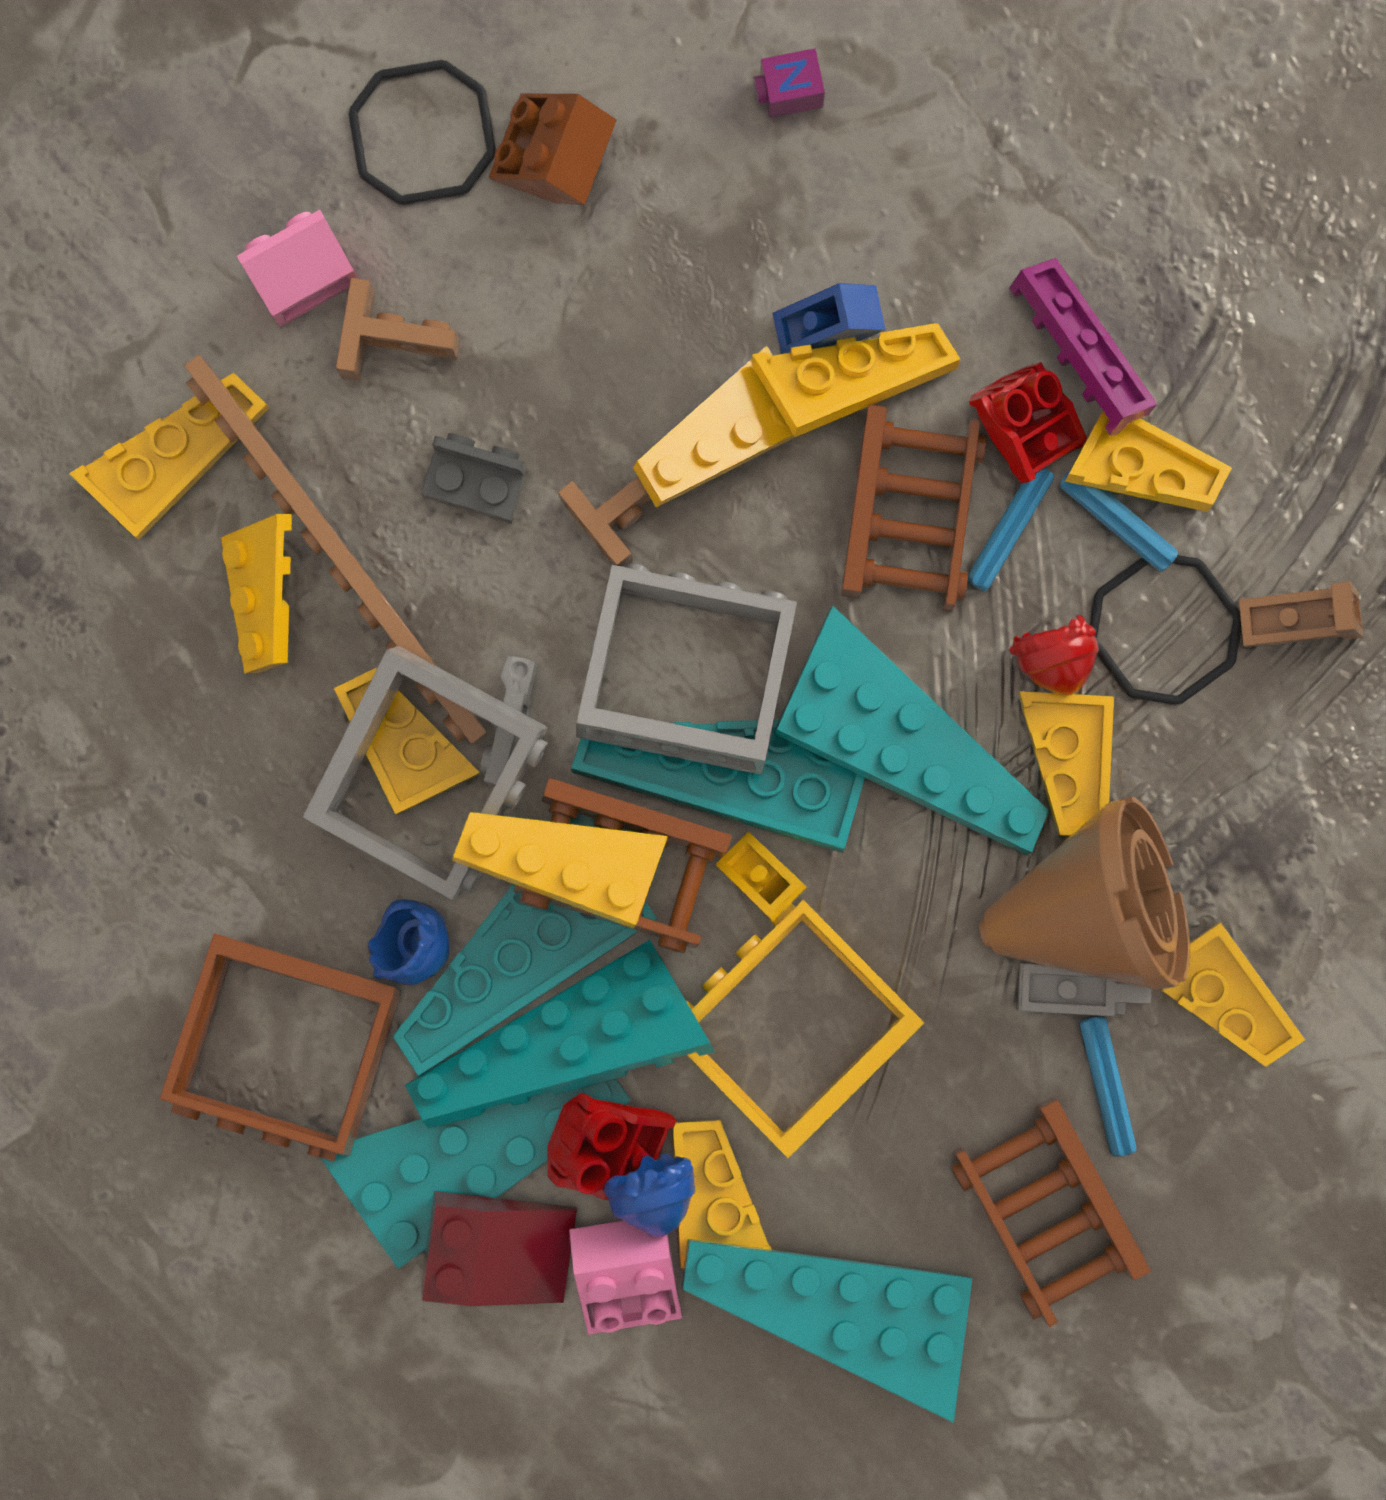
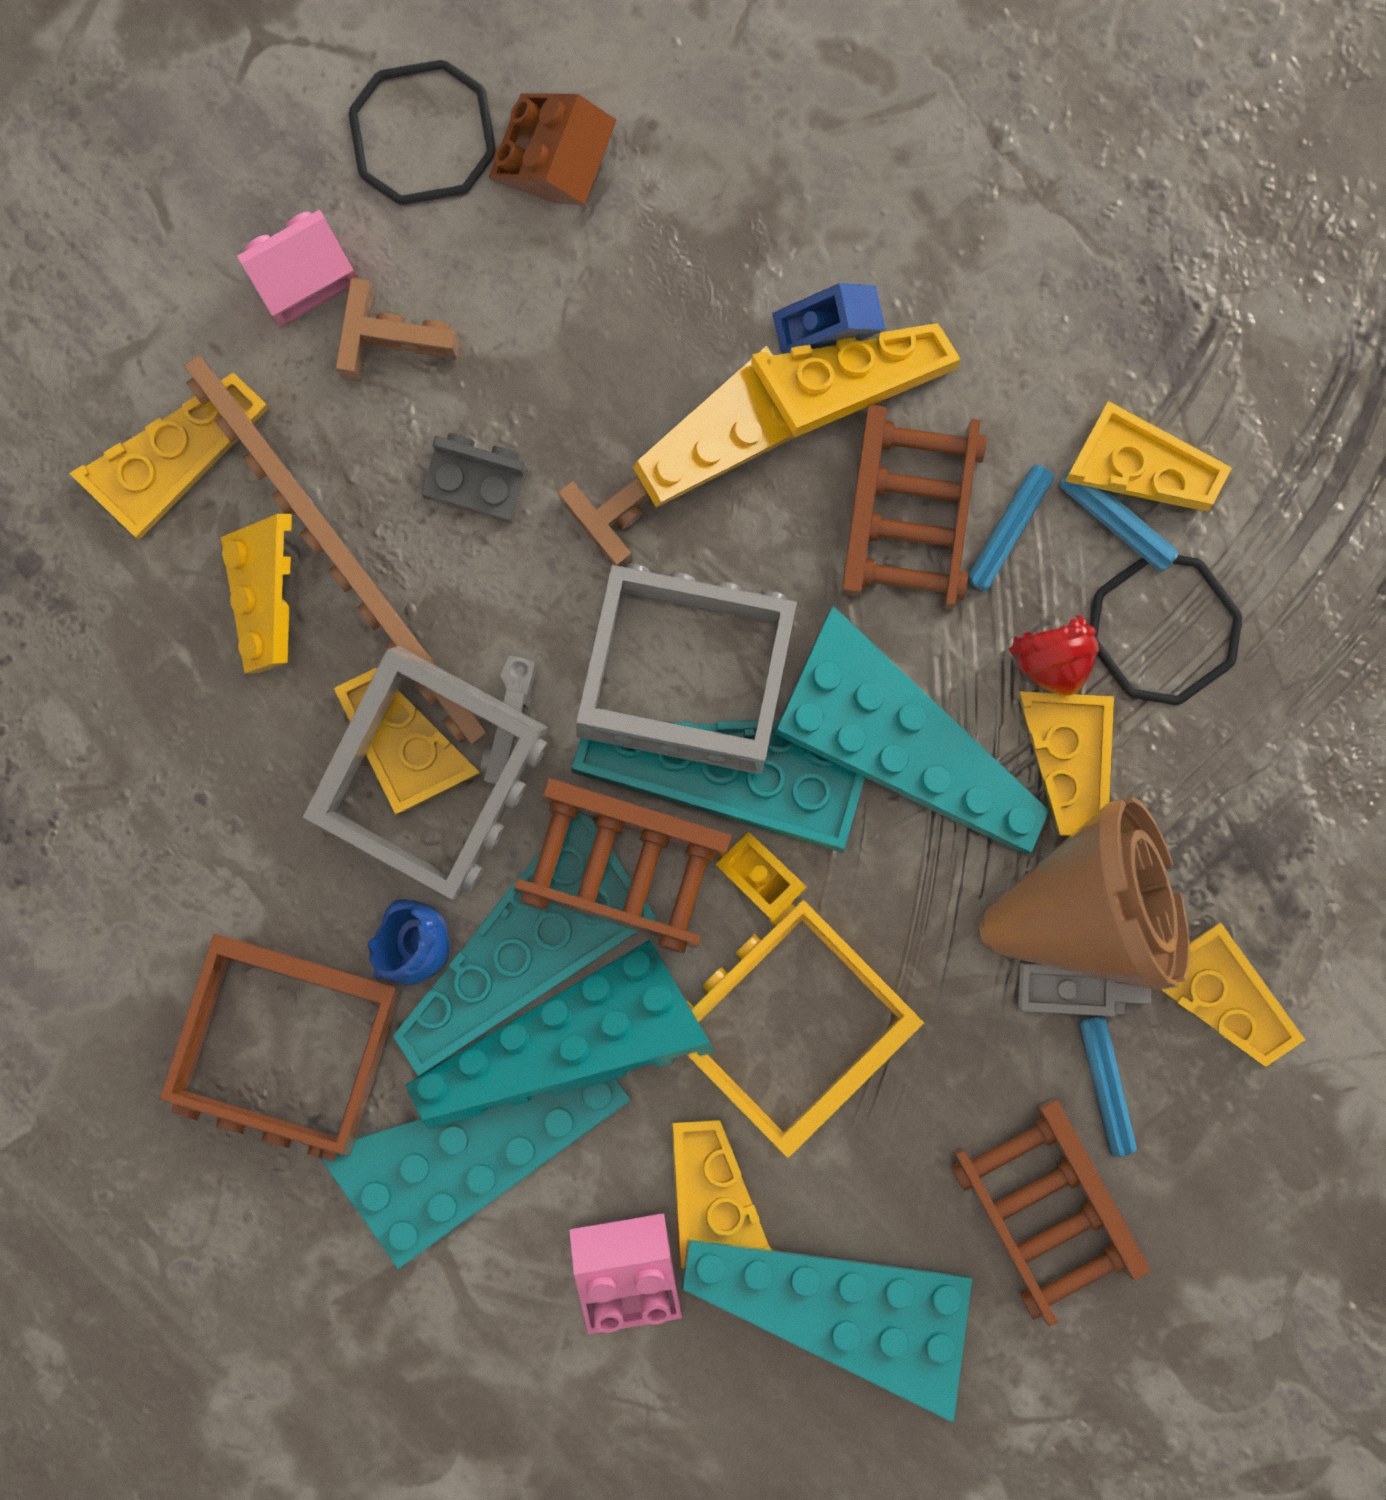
(496, 1251): dark red slope -> none
(574, 864): yellow wing -> none
(602, 1141): red slope -> none
(654, 1195): blue hair -> none
(790, 83): magenta brick -> none
(1029, 419): red slope -> none
(1084, 344): magenta hinge -> none
(1302, 616): medium nougat bracket -> none

